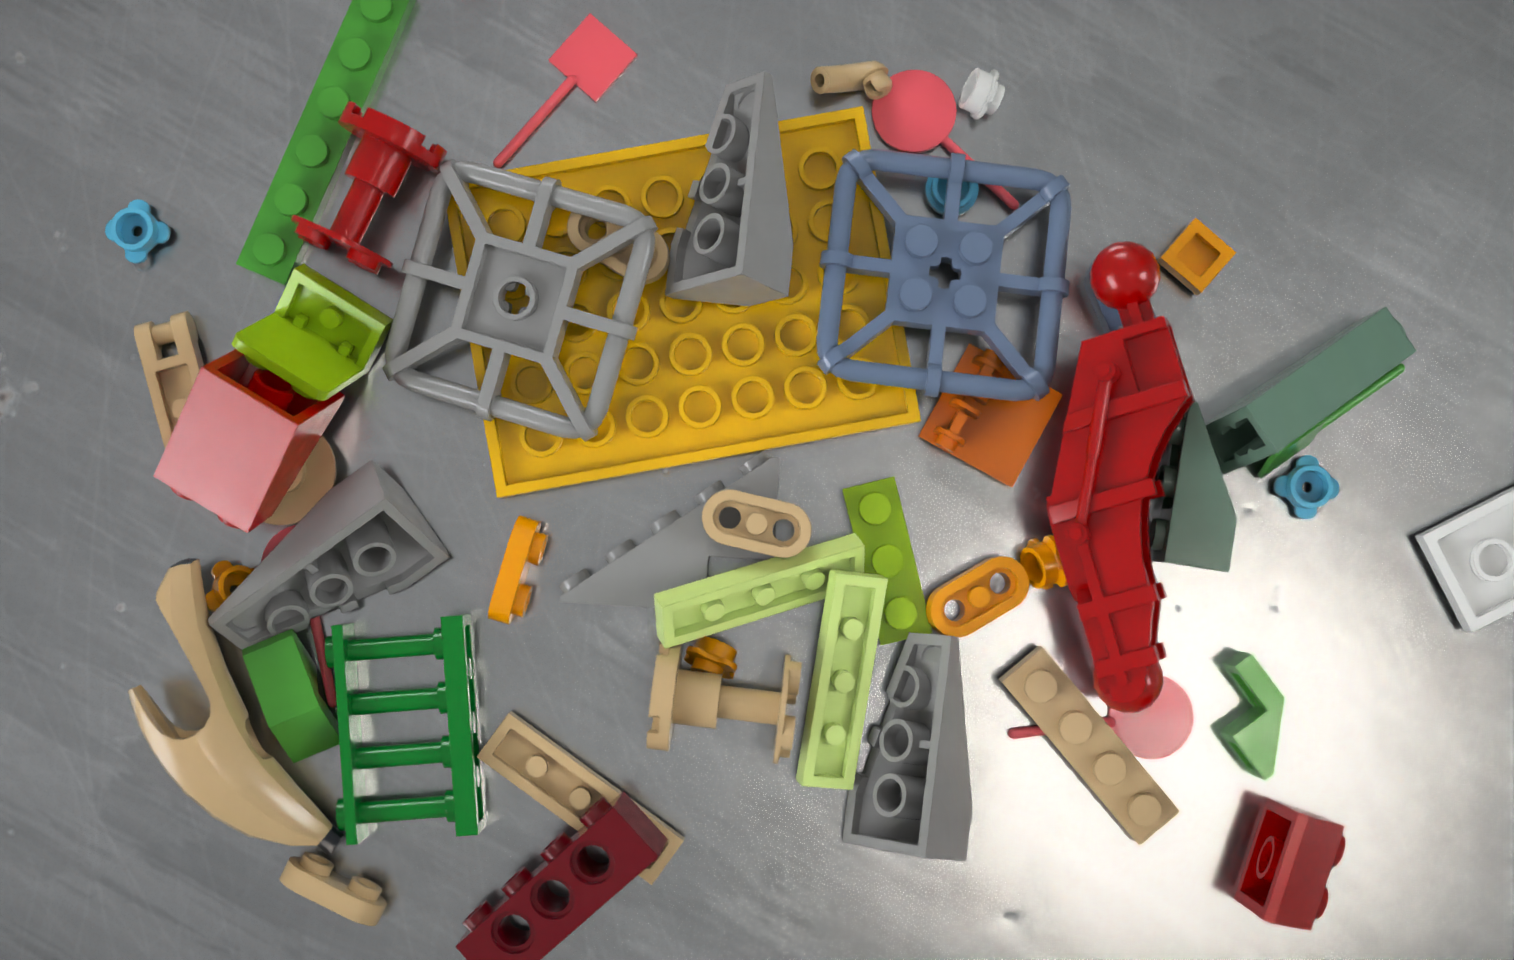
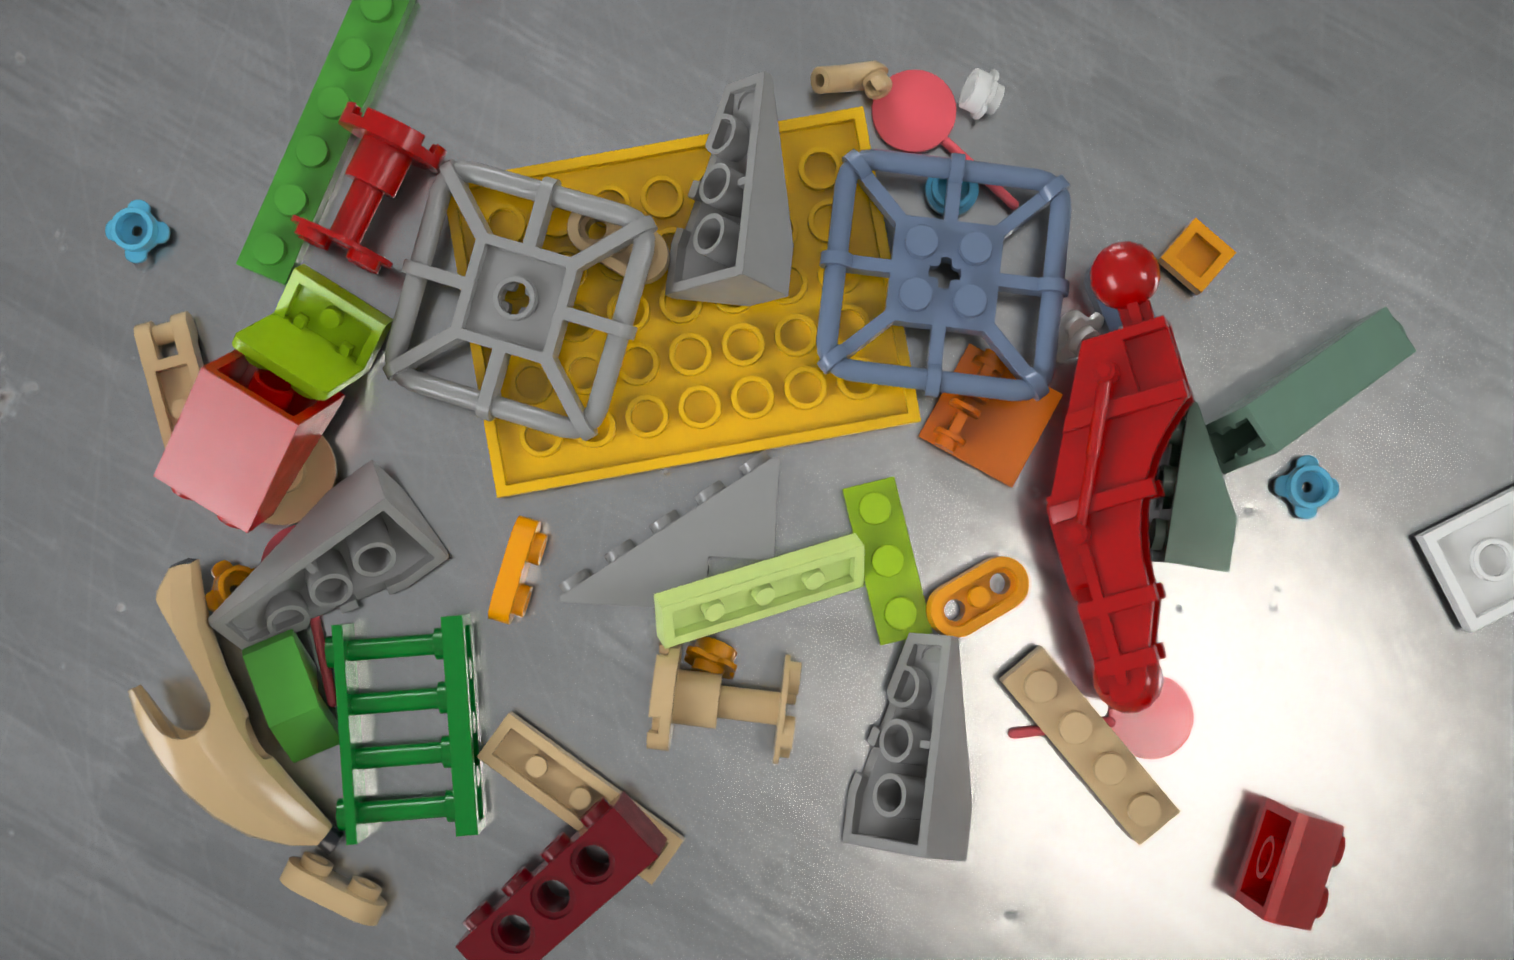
(590, 60): coral piece -> none
(756, 523): tan plate -> none
(841, 679): yellowish green plate -> none
(1043, 563): light orange plate -> none
(1073, 330): none -> white plate
(1257, 731): bright green slope -> none
(1304, 440): bright green piece -> none

